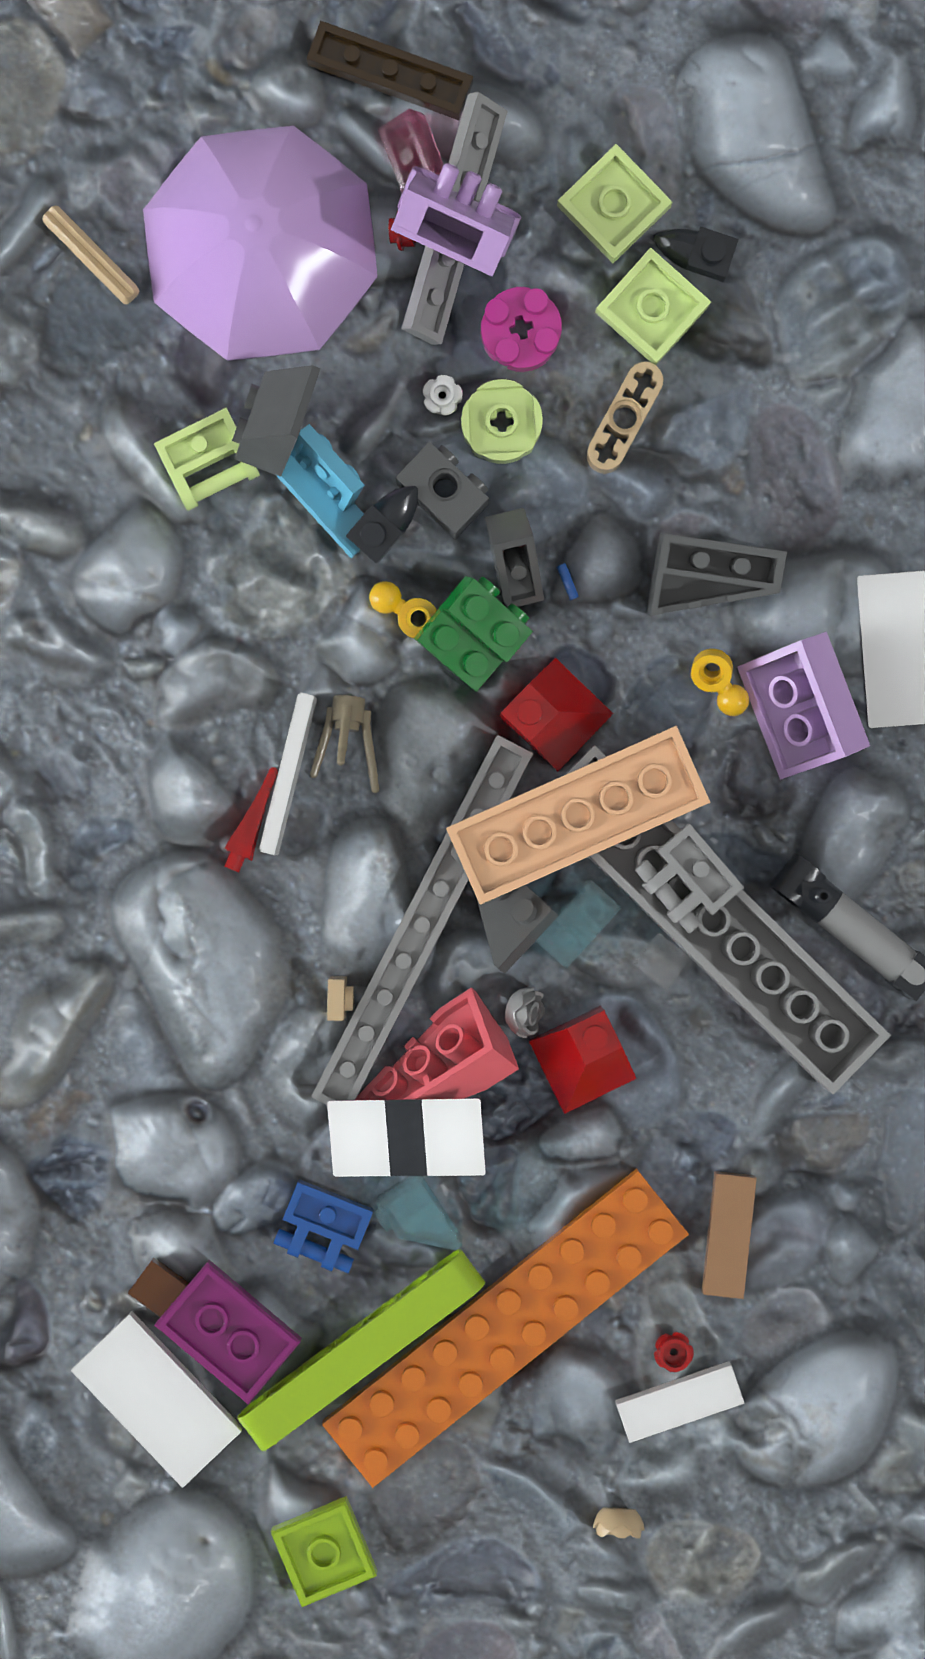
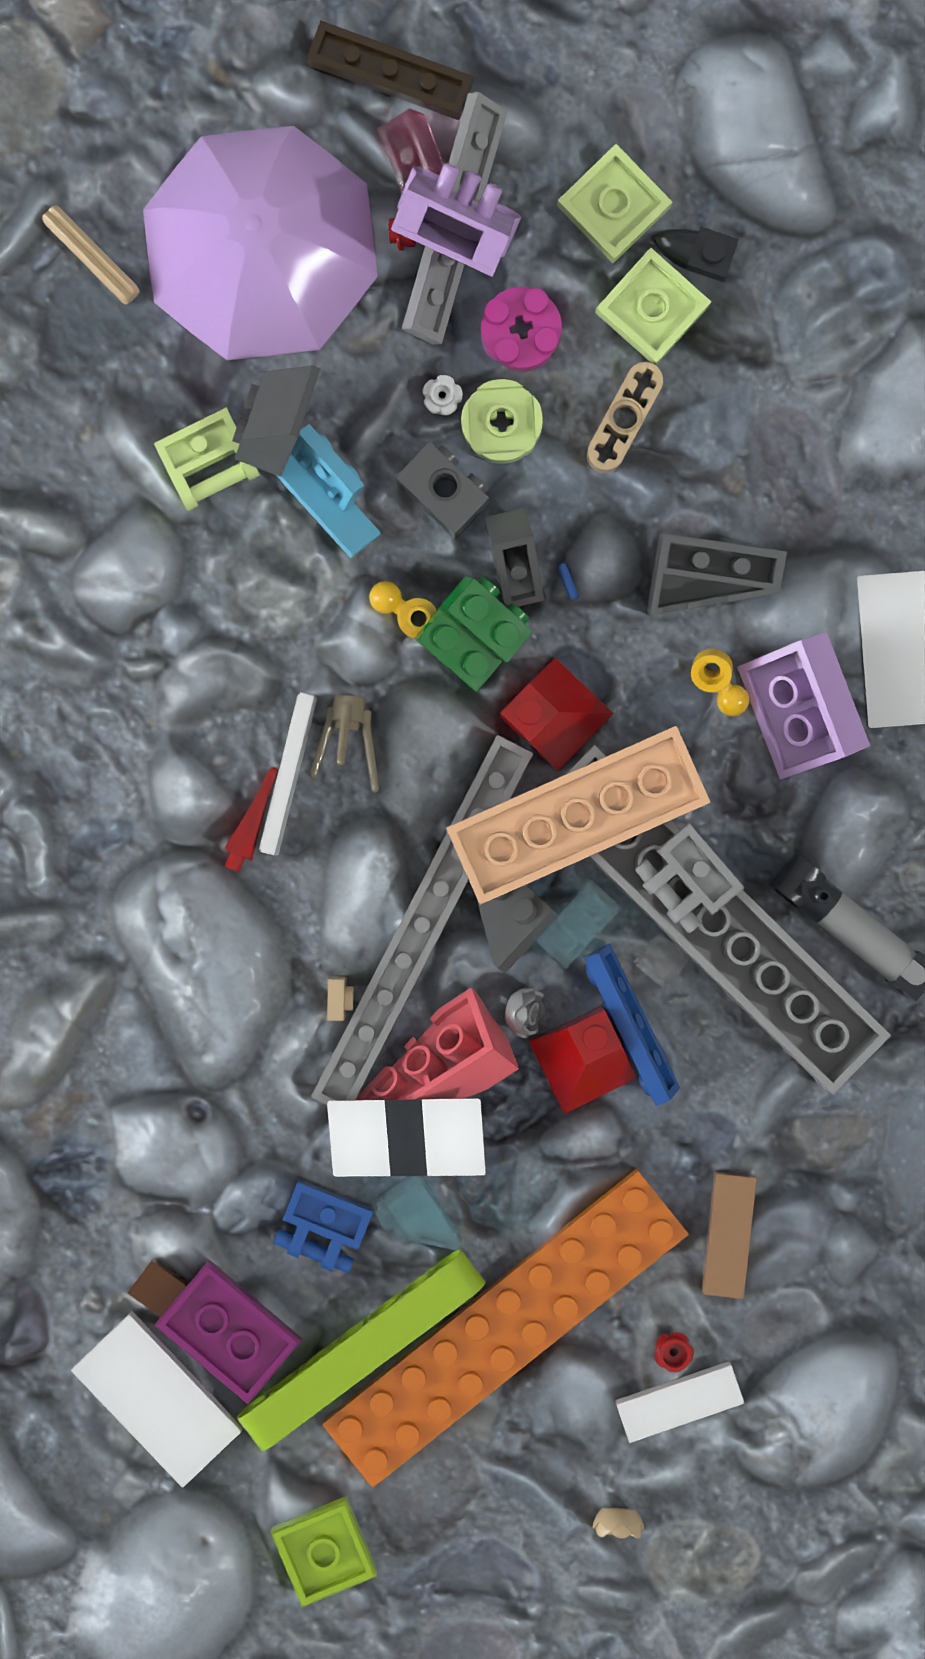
(385, 522): black plate -> none
(637, 1035): none -> blue plate

